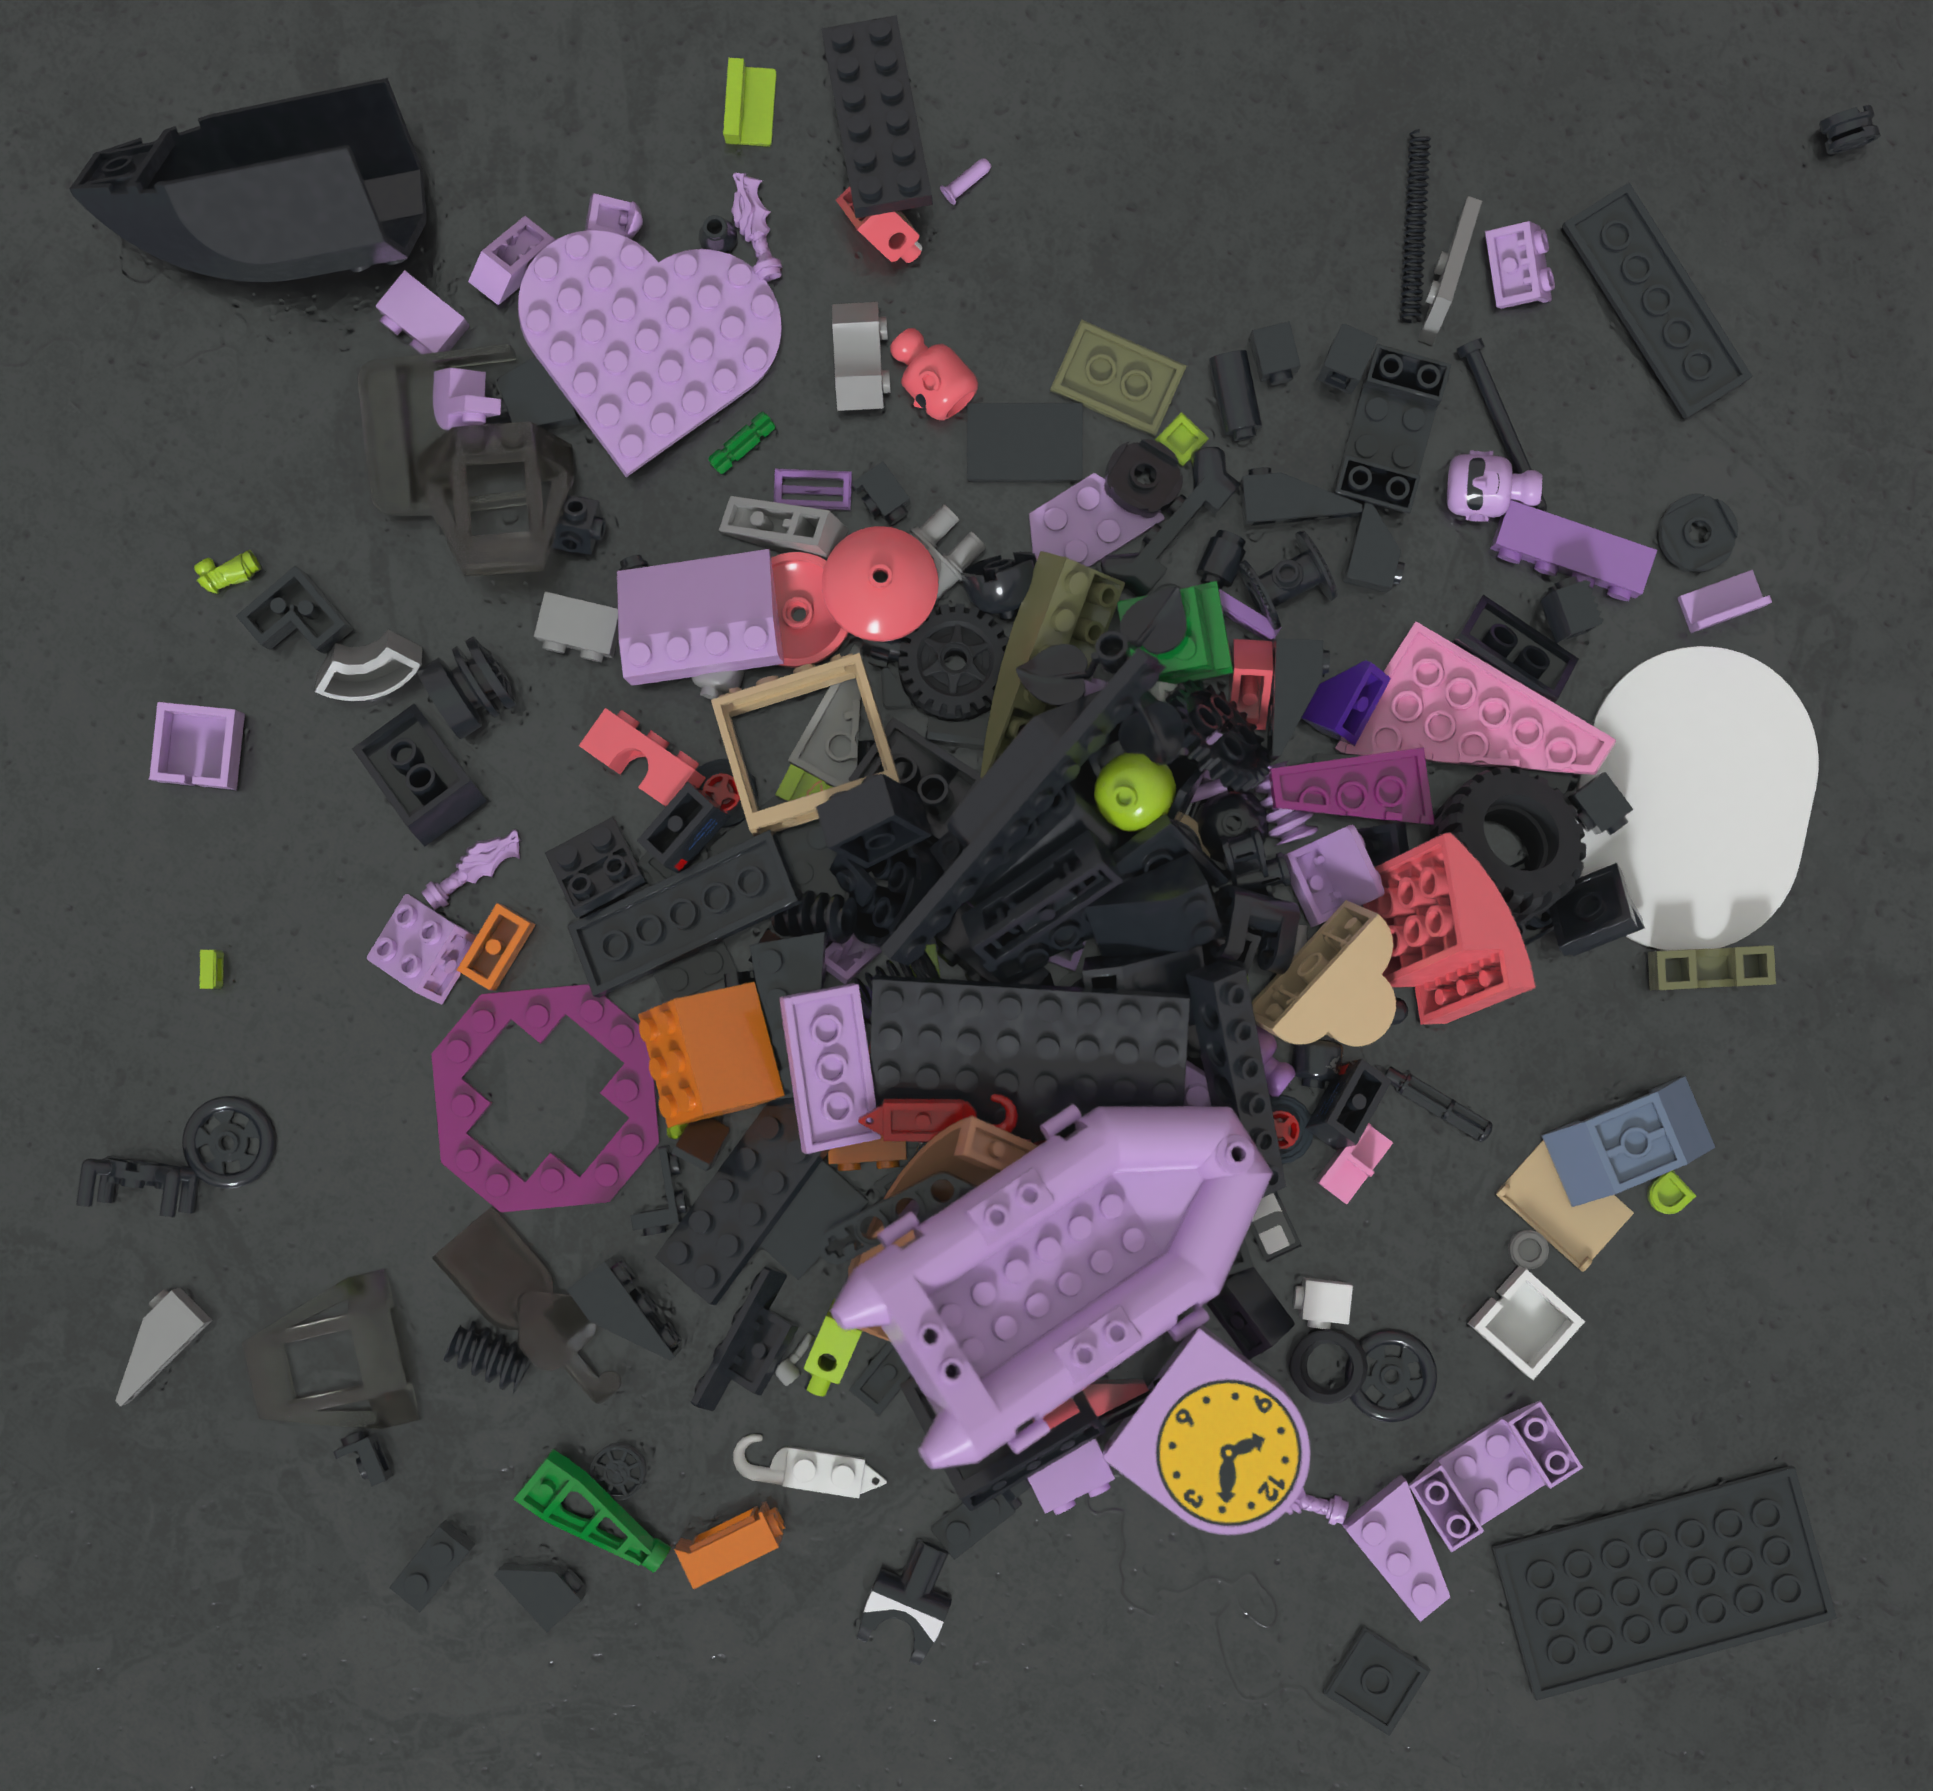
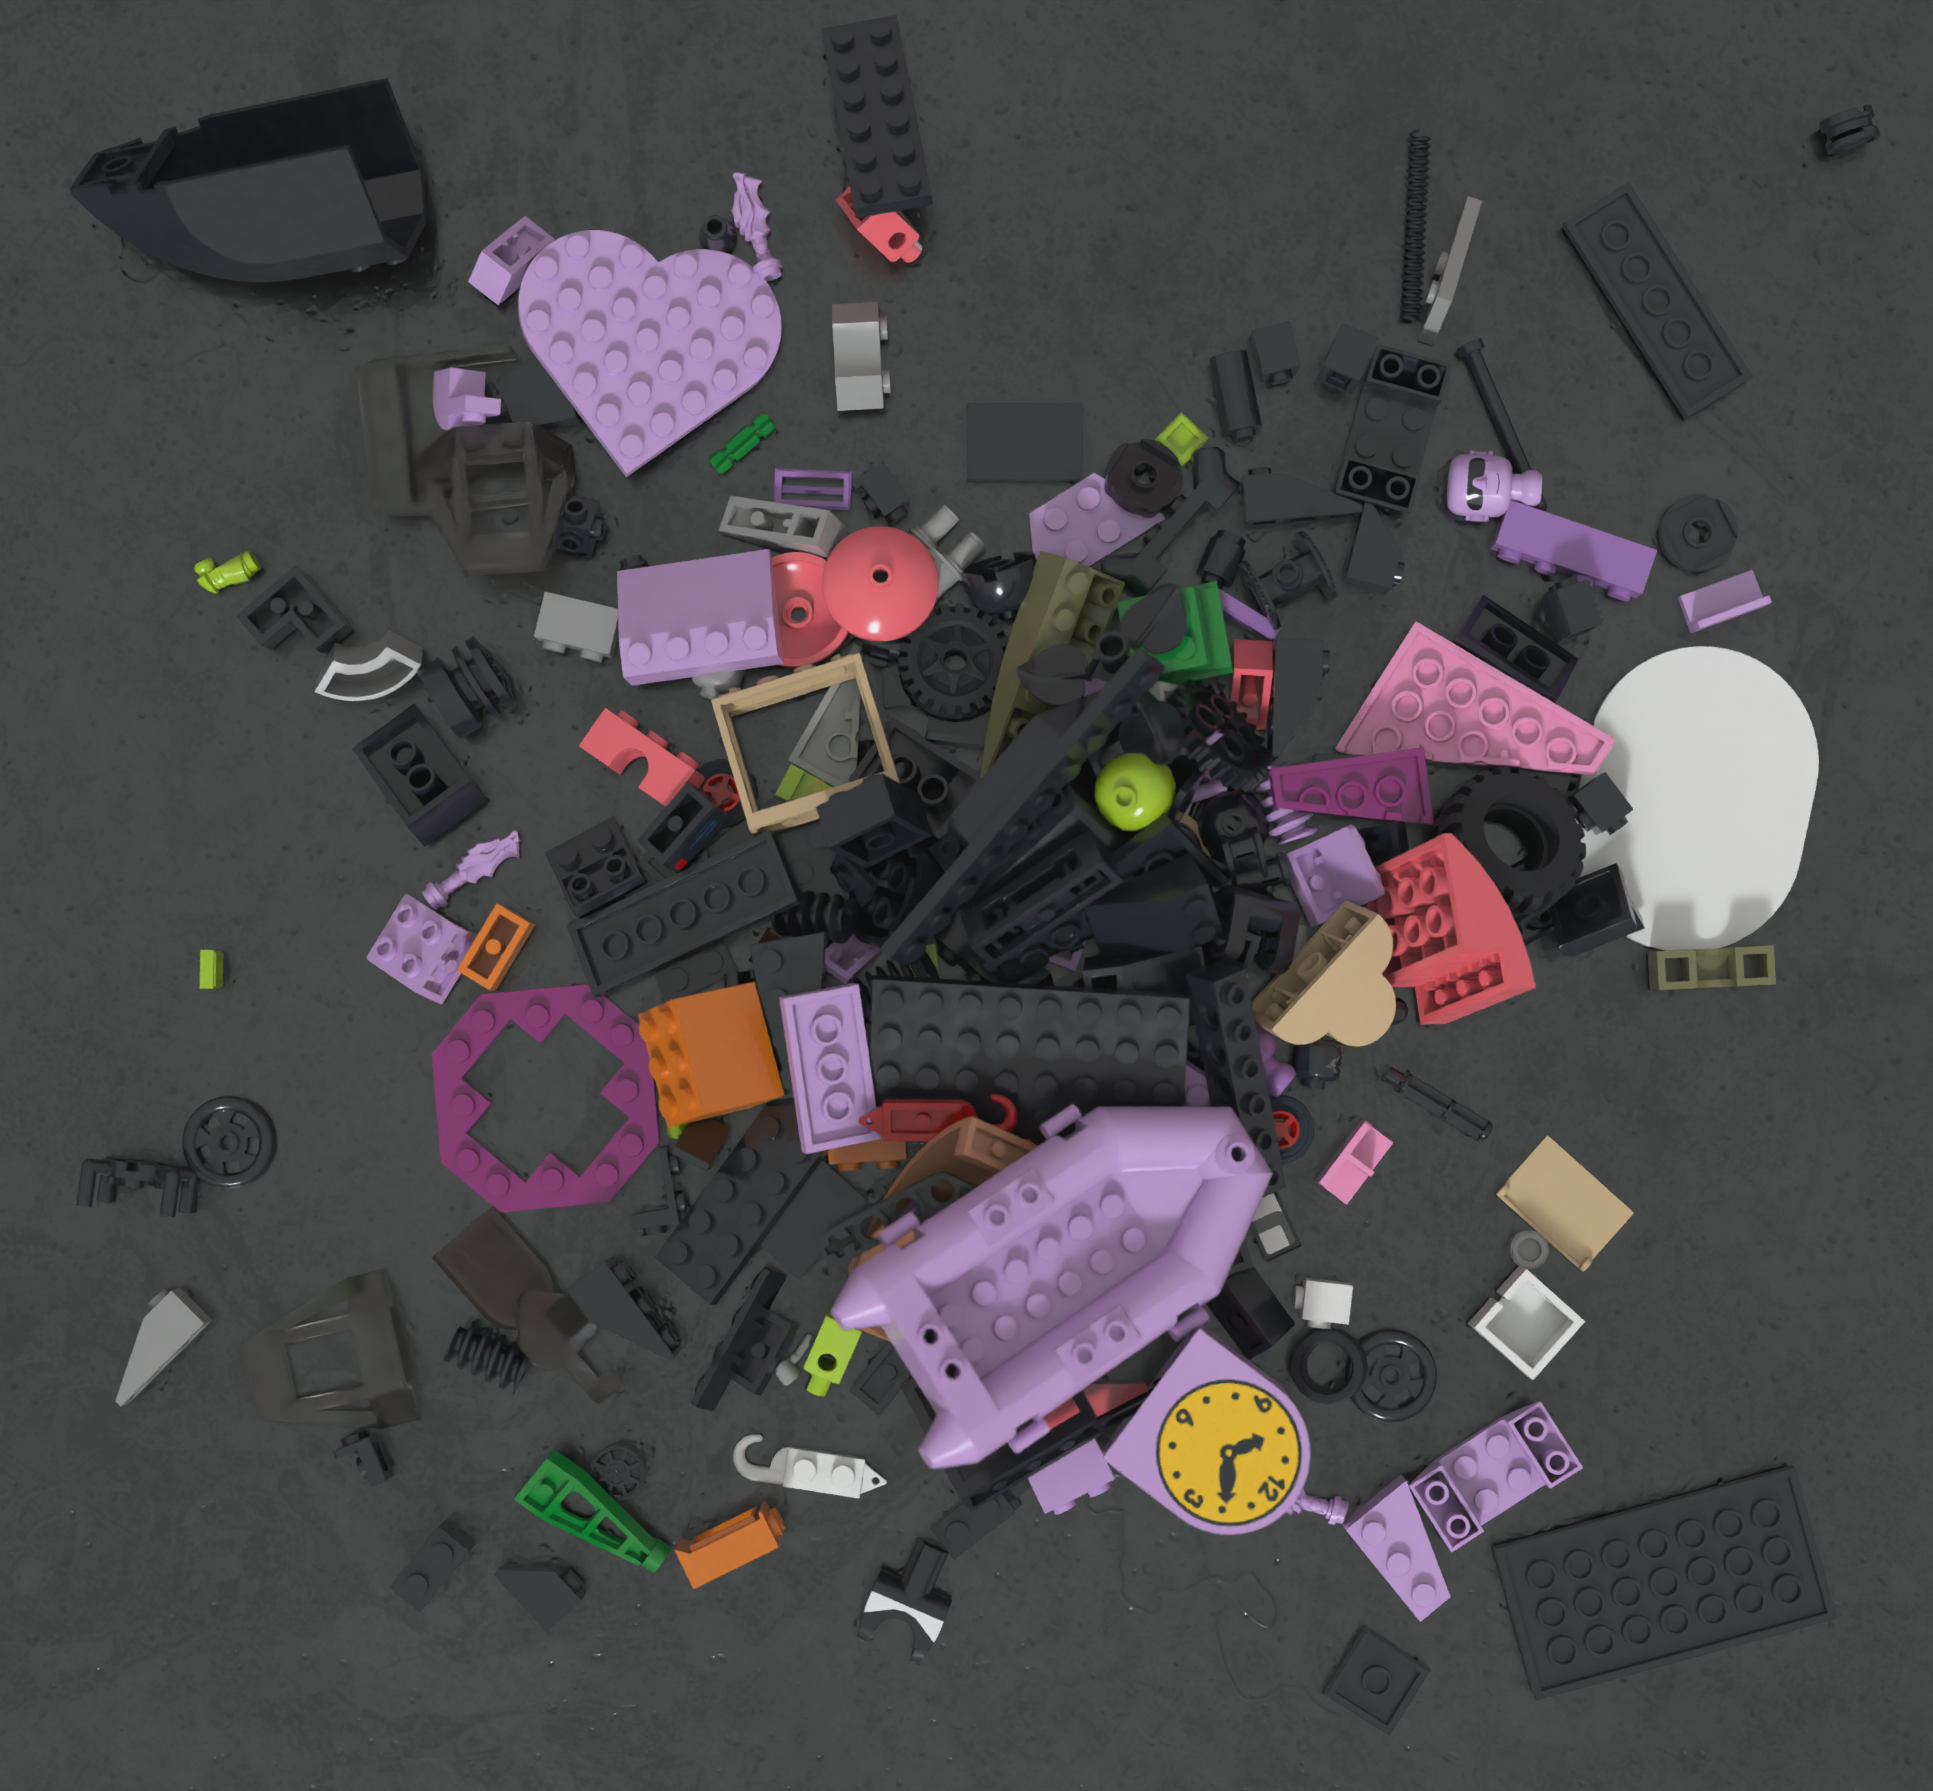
(197, 745): lavender piece -> none
(421, 315): lavender brick -> none
(613, 216): lavender plate -> none
(749, 104): lime panel -> none
(934, 375): coral piece -> none
(965, 180): lavender piece -> none
(1118, 378): olive tile -> none
(1347, 702): dark purple slope -> none
(1348, 1104): black brick -> none
(1519, 264): lavender bracket -> none
(1629, 1143): sand blue slope -> none
(1669, 1193): lime tile -> none

